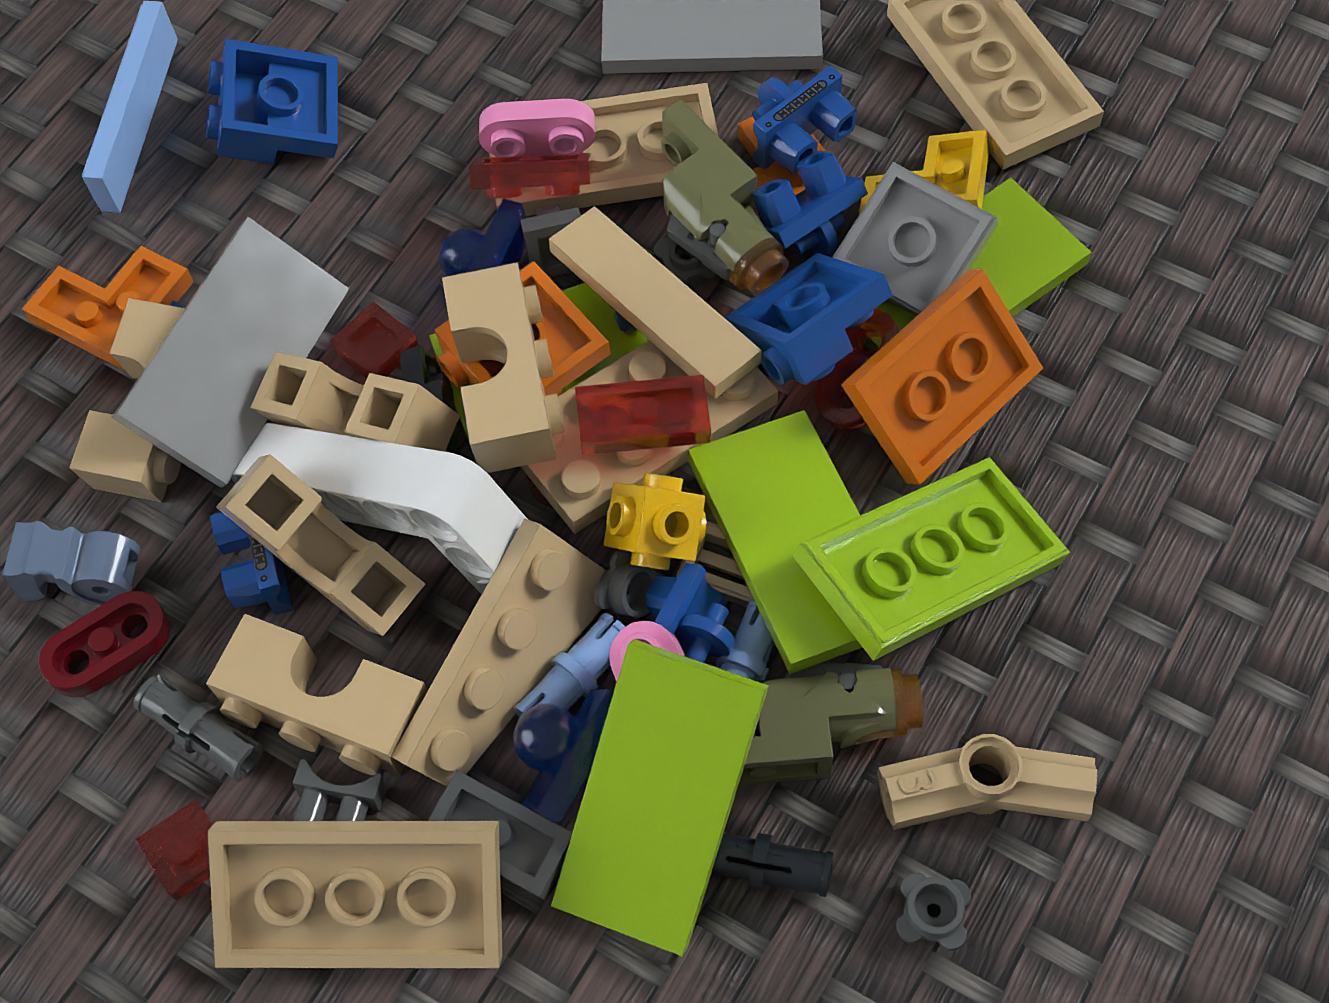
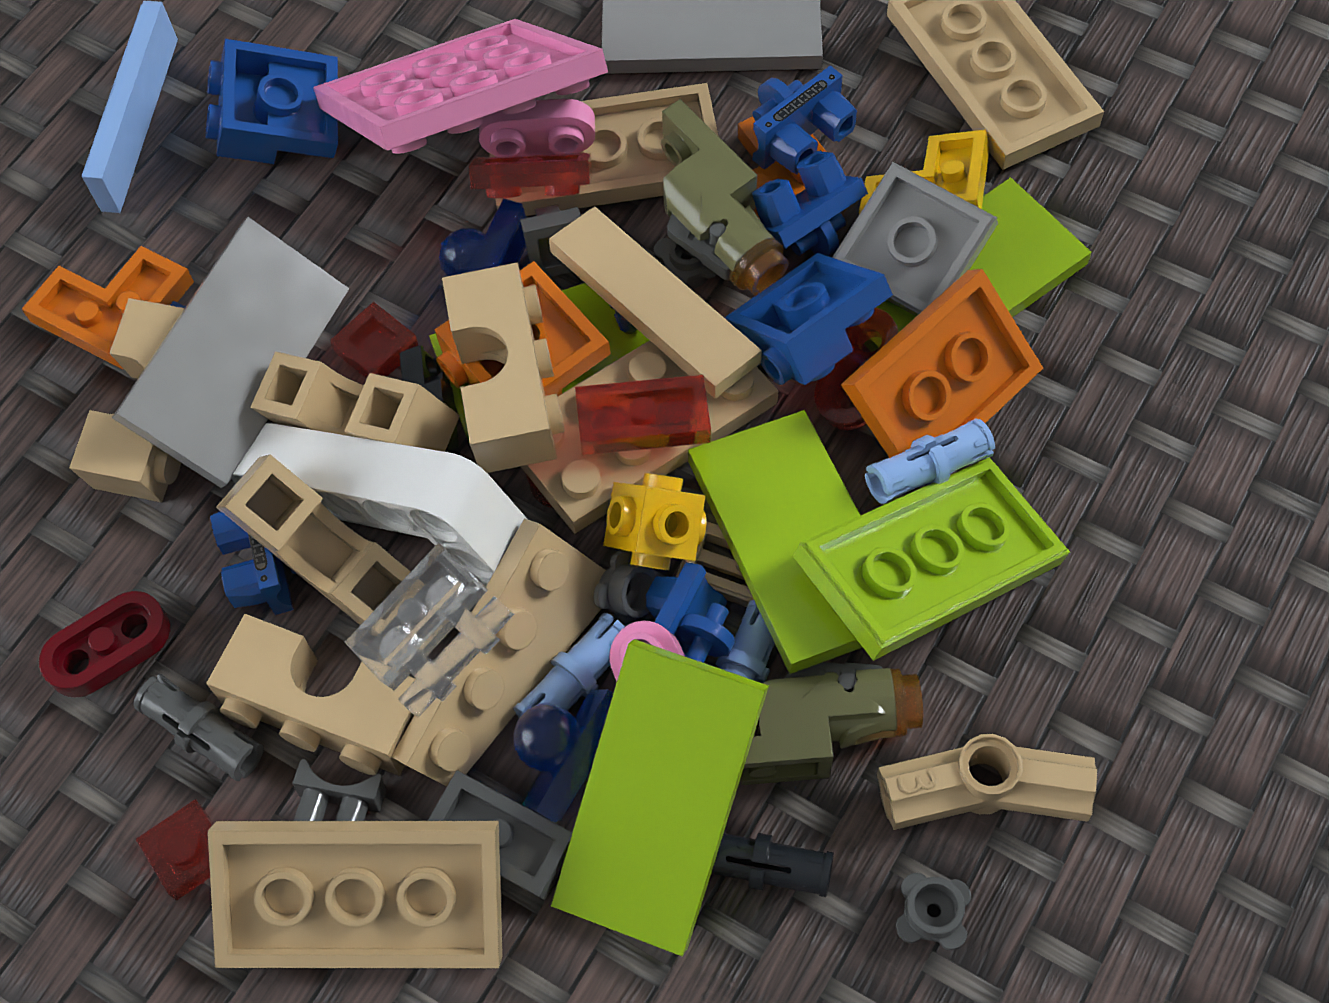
(83, 565): sand blue leg -> none
(417, 618): none -> clear plate
(459, 84): none -> bright pink plate
(929, 460): none -> light blue pin

